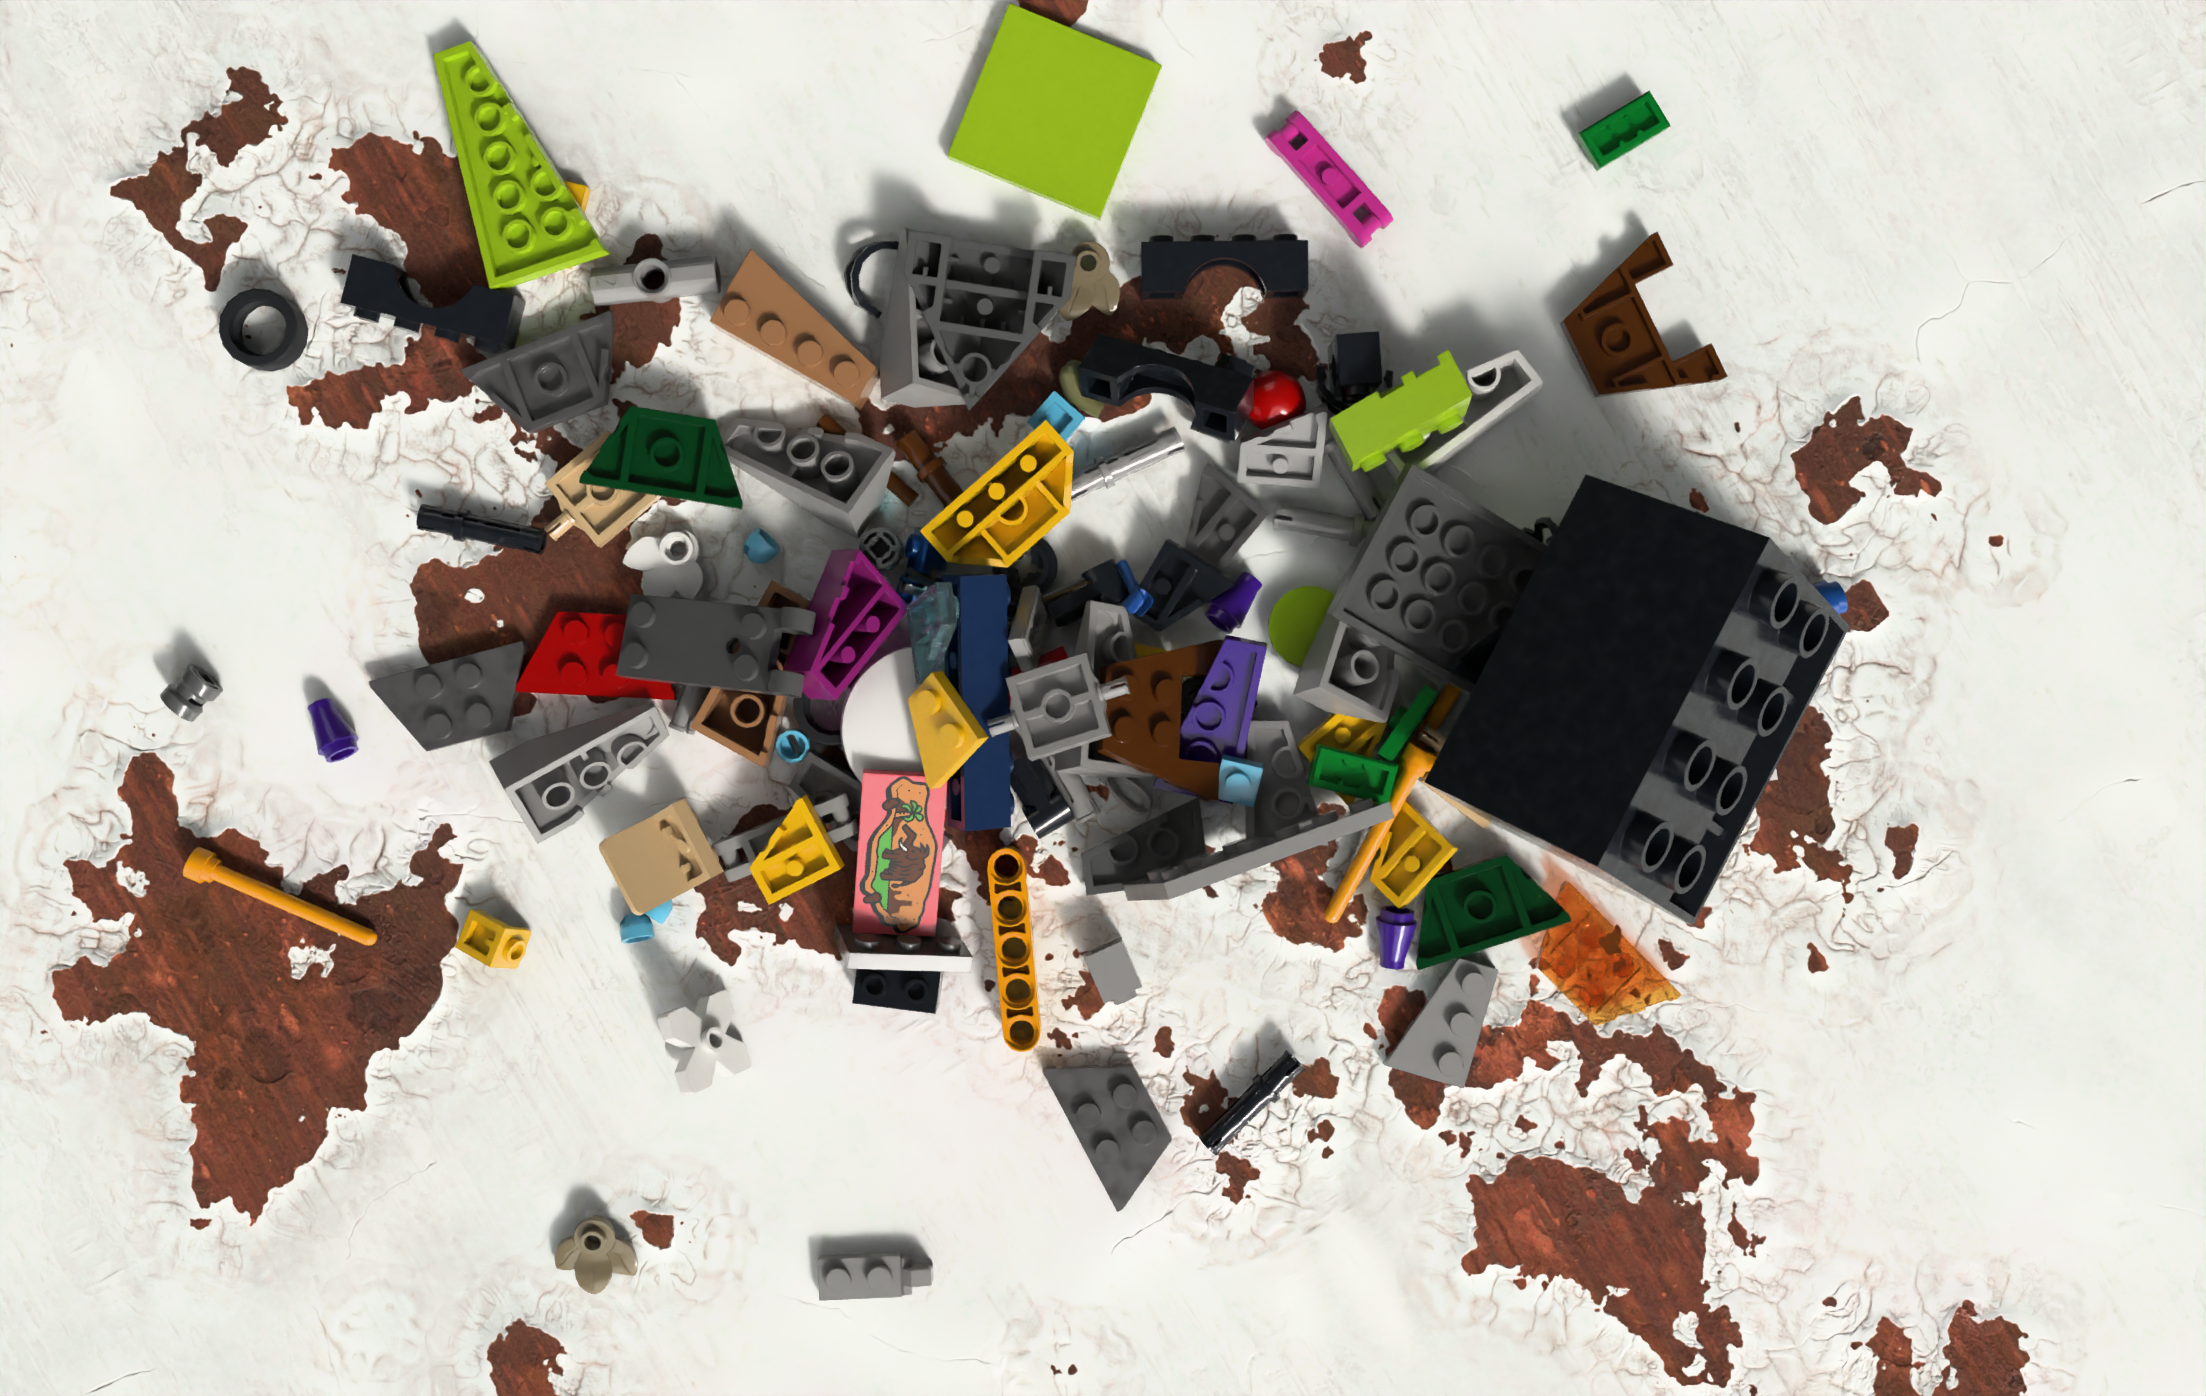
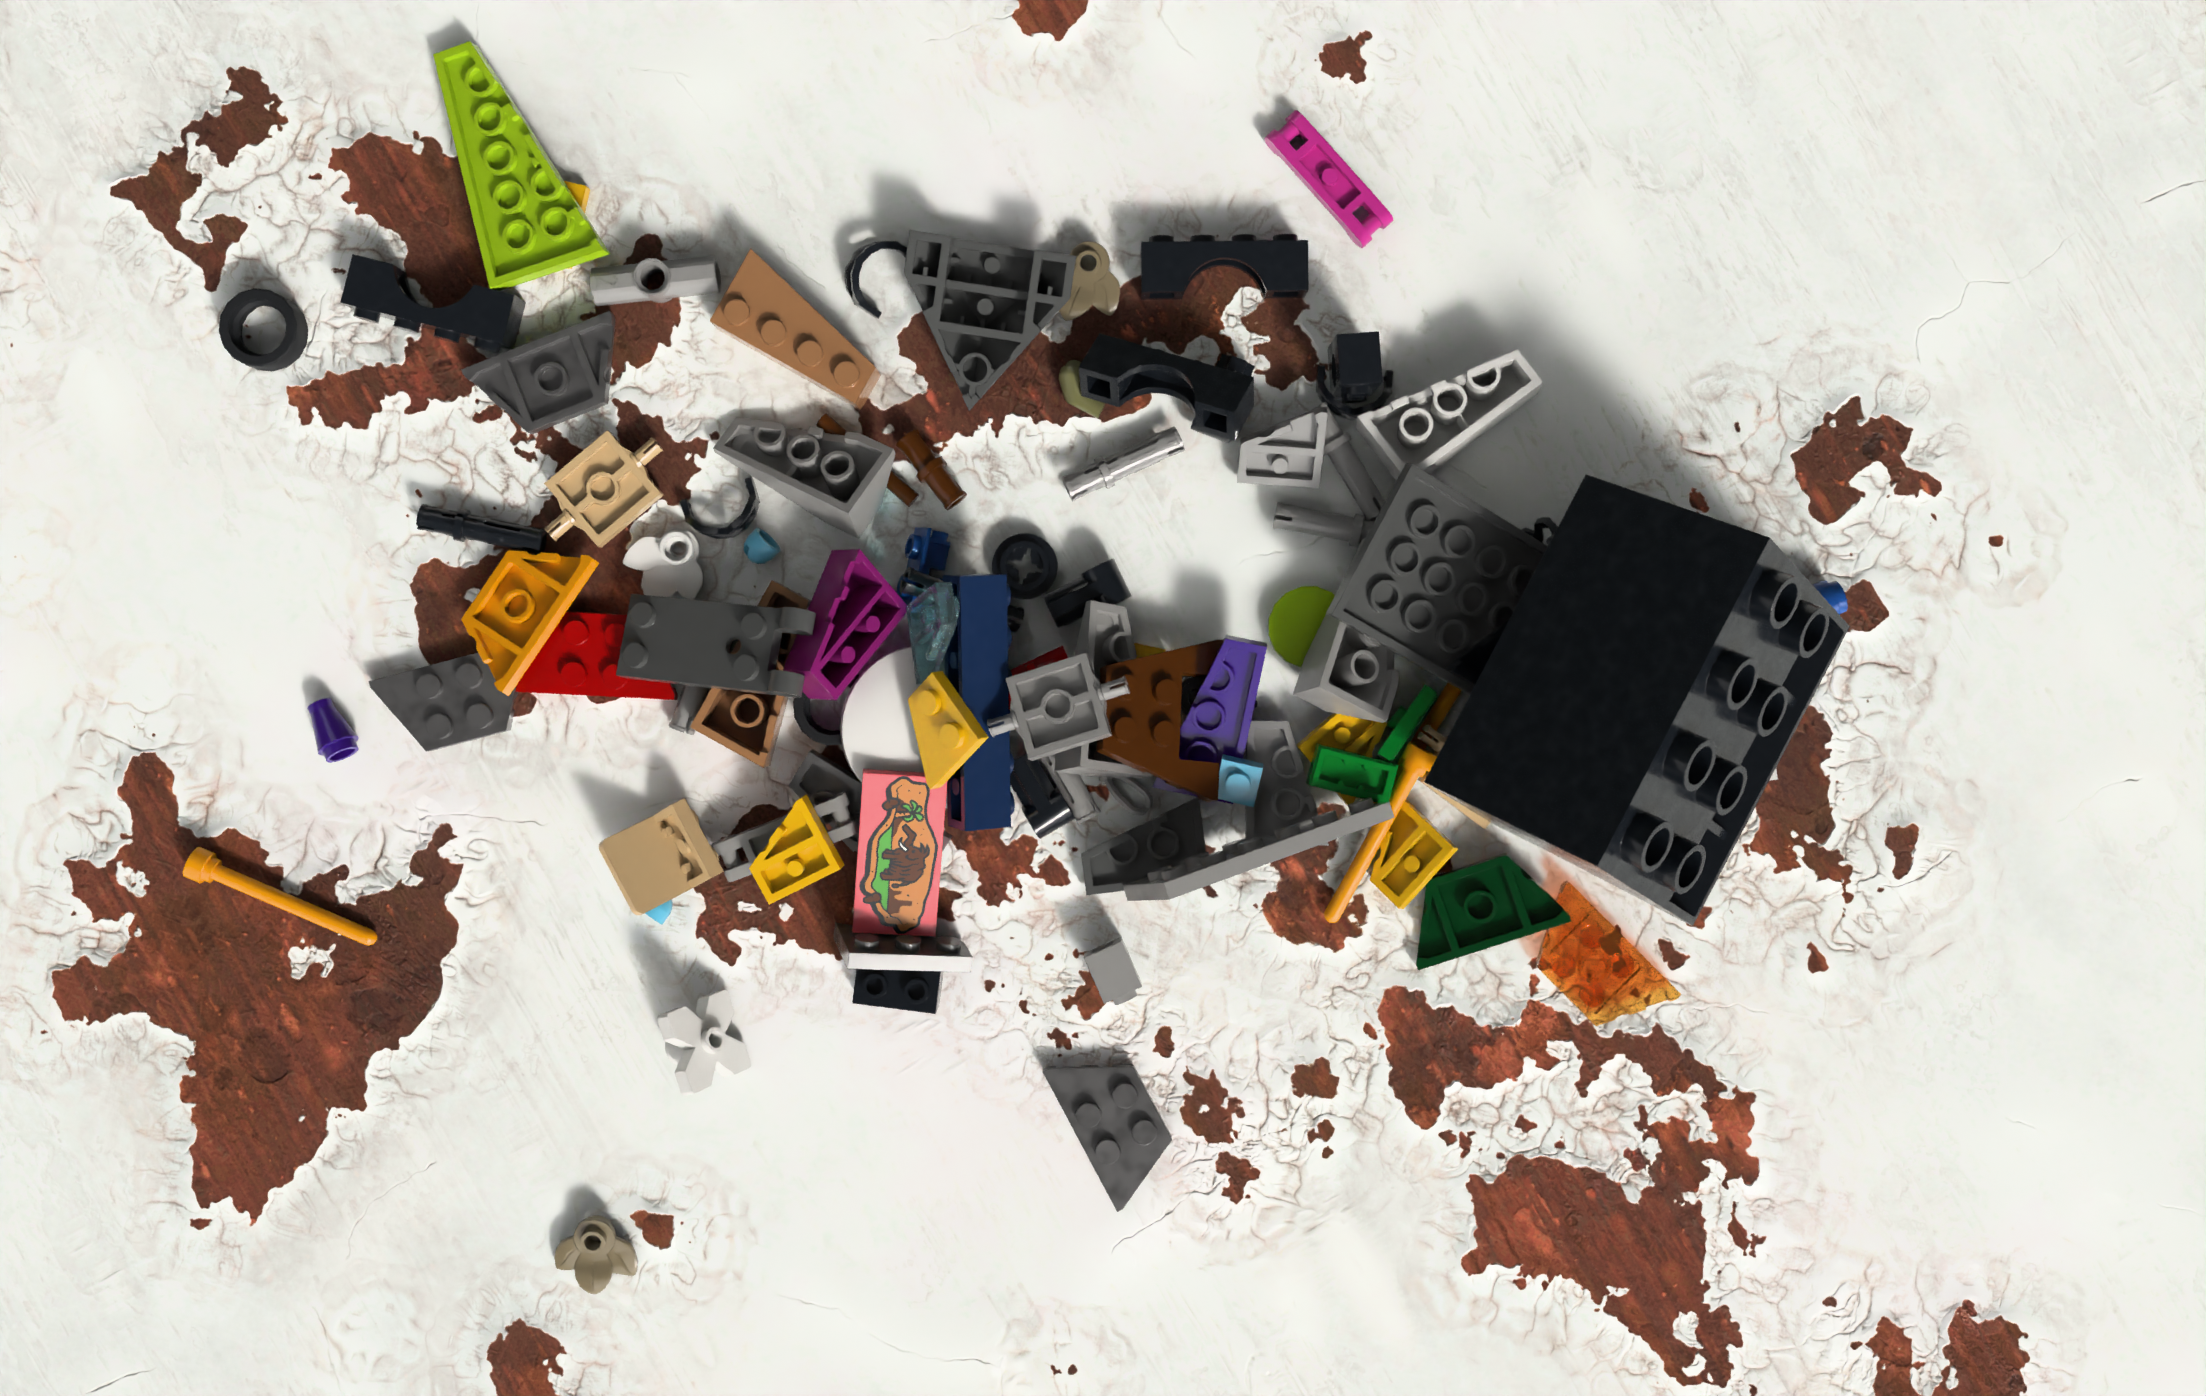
(191, 692): dark grey wheel -> none
(492, 940): yellow bracket -> none
(522, 609): none -> light orange wing
(565, 770): light grey wedge -> none
(636, 928): medium azure hinge -> none
(666, 458): dark green wing -> none
(737, 526): none -> black helmet
(786, 749): medium azure hinge -> none
(870, 1275): light grey hinge -> none
(888, 550): dark grey wheel -> none
(910, 358): light grey wedge -> none
(1008, 504): yellow wedge -> none
(1014, 968): light orange beam -> none
(1029, 628): light grey plate -> none
(1054, 111): lime tile -> none
(1059, 414): medium azure plate -> none
(1139, 599): blue hand -> none
(1180, 585): black wing -> none
(1221, 519): flat silver wing -> none
(1231, 607): dark purple cone -> none
(1251, 1102): black pin -> none
(1276, 398): red hair -> none
(1395, 934): dark purple cone -> none
(1402, 415): lime wedge -> none
(1448, 1026): light grey wing -> none
(1619, 341): reddish brown wing -> none
(1623, 131): green plate -> none

